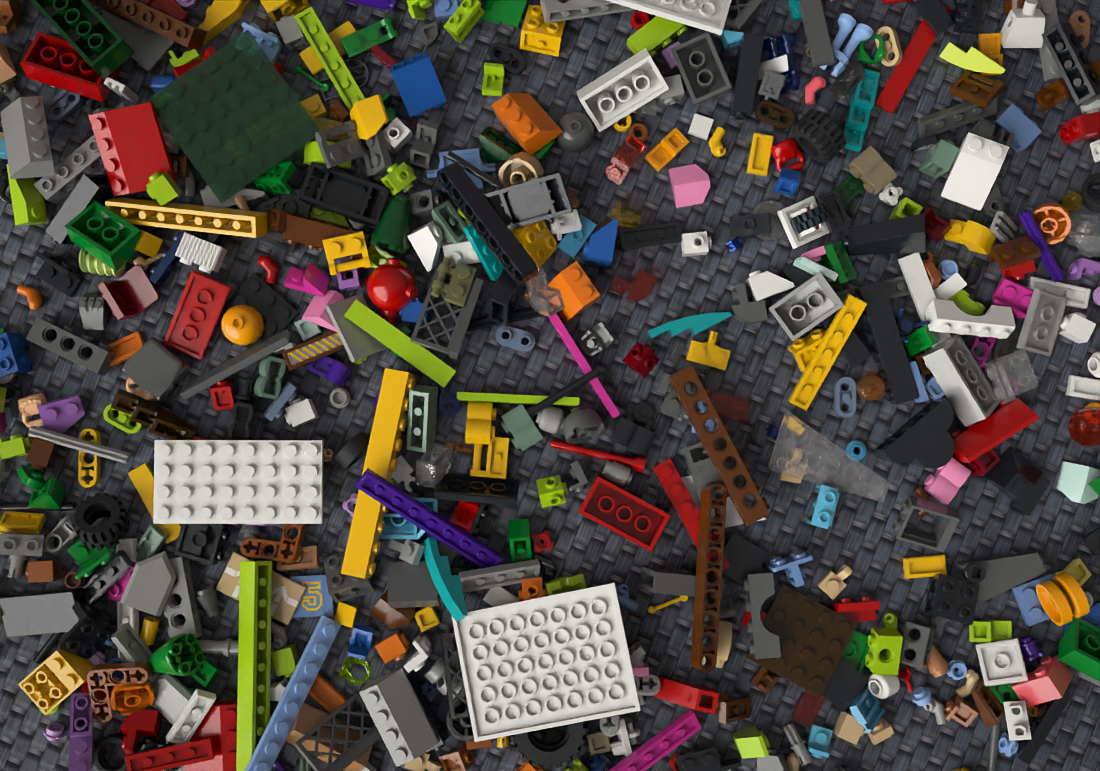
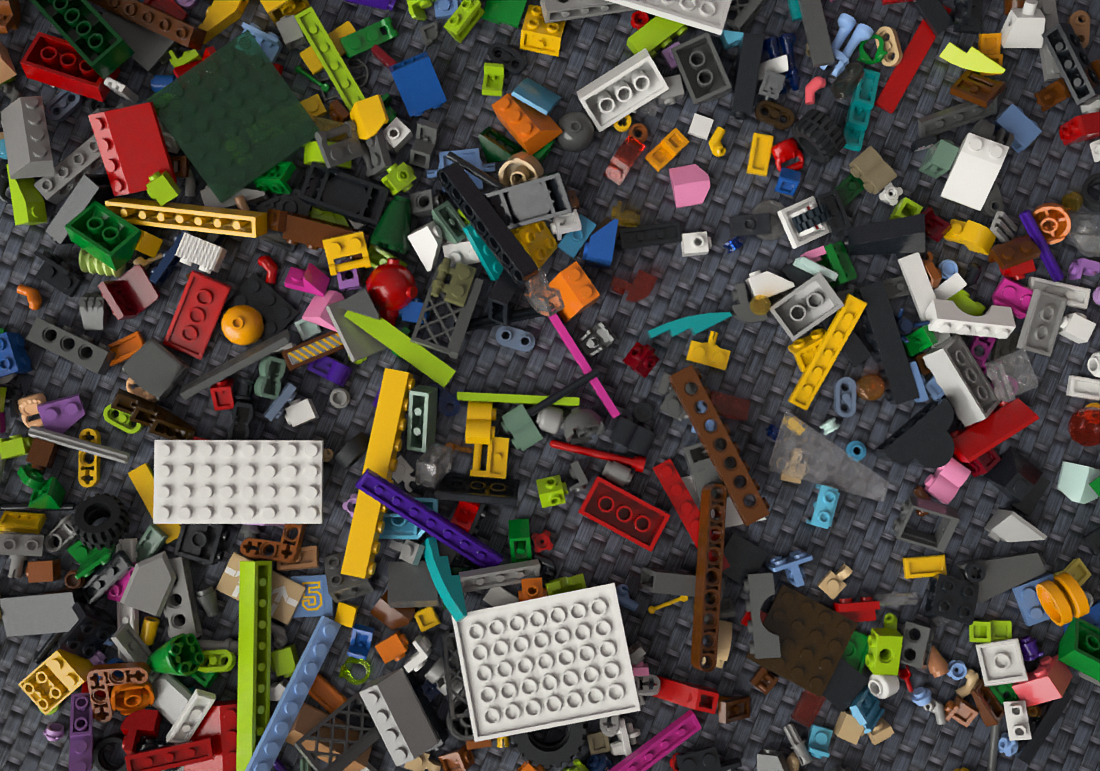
(217, 661): none -> lime plate
(361, 304): none -> dark grey slope
(536, 96): none -> dark azure slope
(751, 743): lime slope -> none
(760, 305): none -> clear yellow plate
(829, 426): none -> light aqua bush
(895, 599): none -> clear pin
(1010, 527): none -> light grey slope

